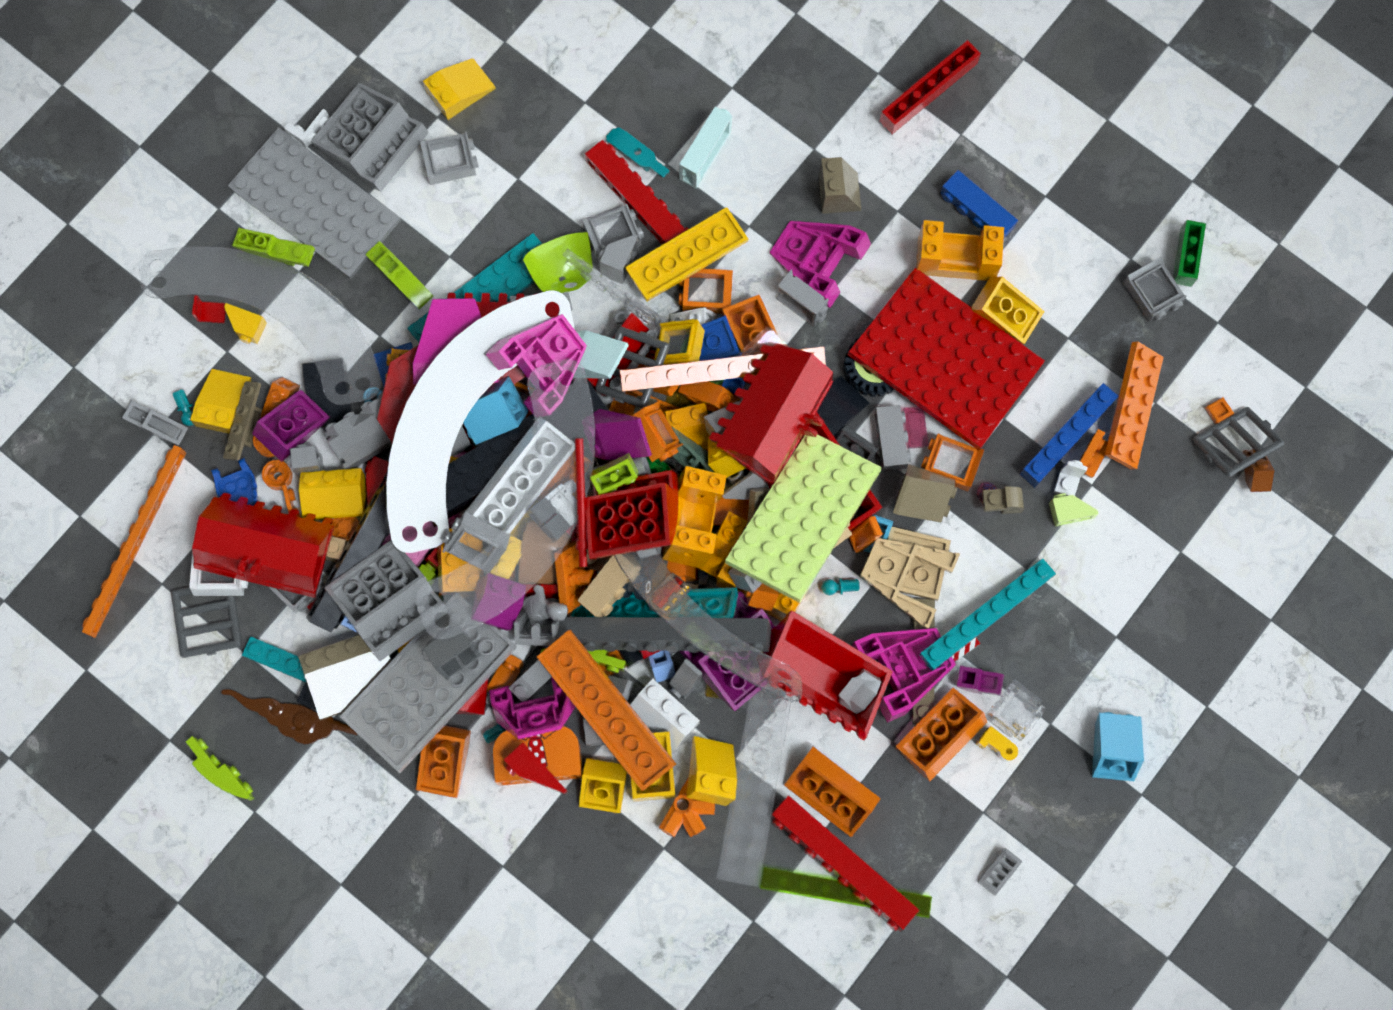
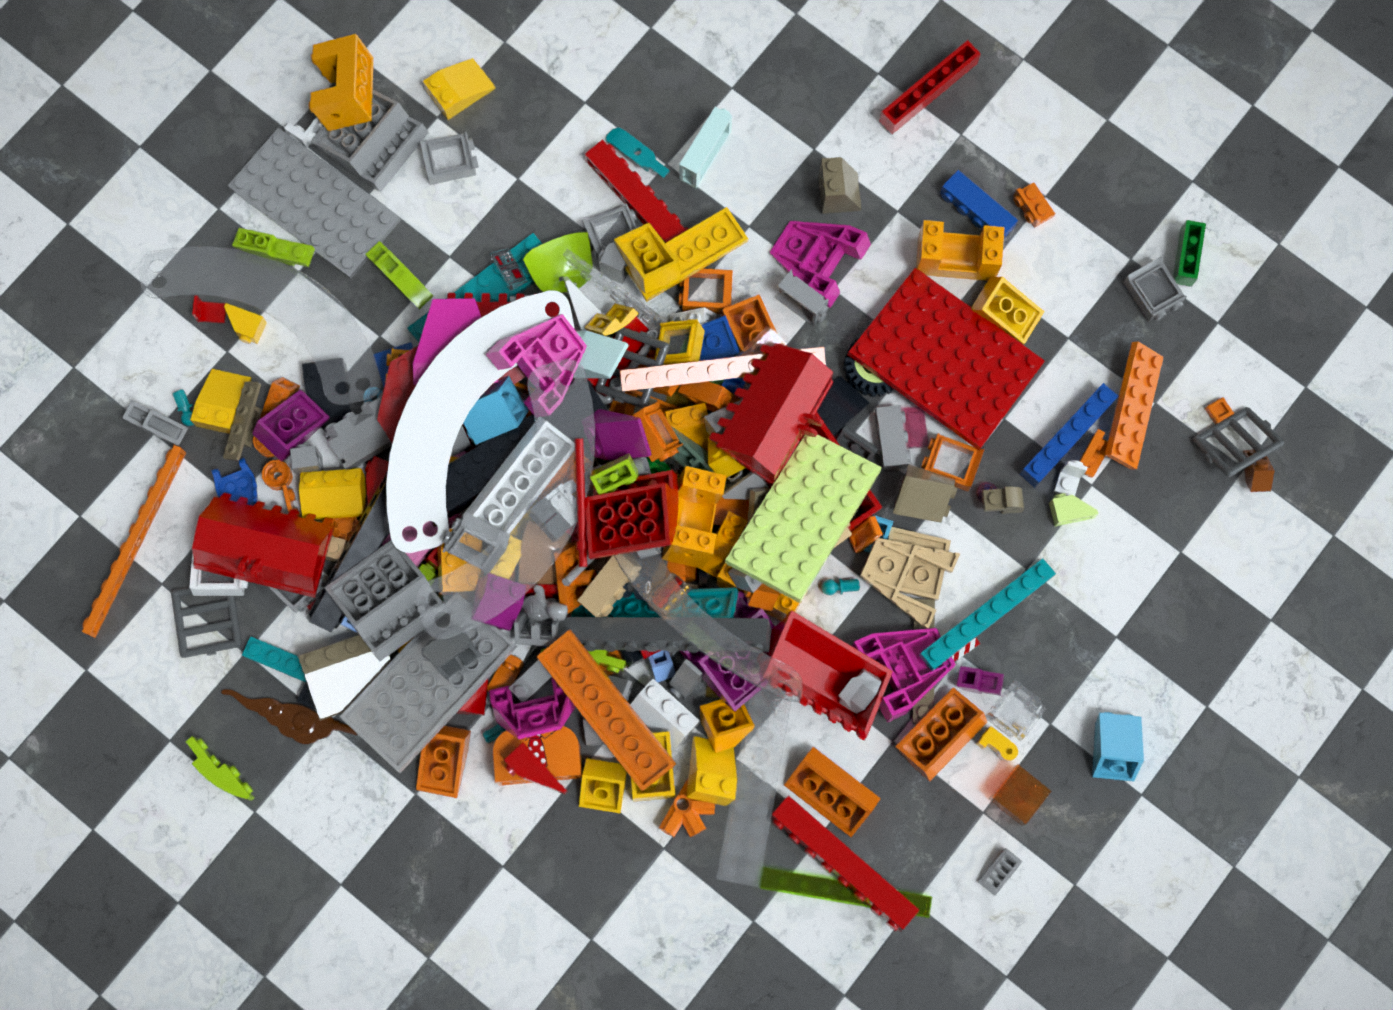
(351, 68): none -> light orange piece
(508, 268): none -> slope
(575, 573): none -> light grey bar
(582, 305): none -> white slope
(612, 321): none -> yellow slope
(648, 258): none -> yellow slope
(723, 725): none -> light orange slope
(1019, 795): none -> clear orange brick
(1033, 204): none -> orange bracket

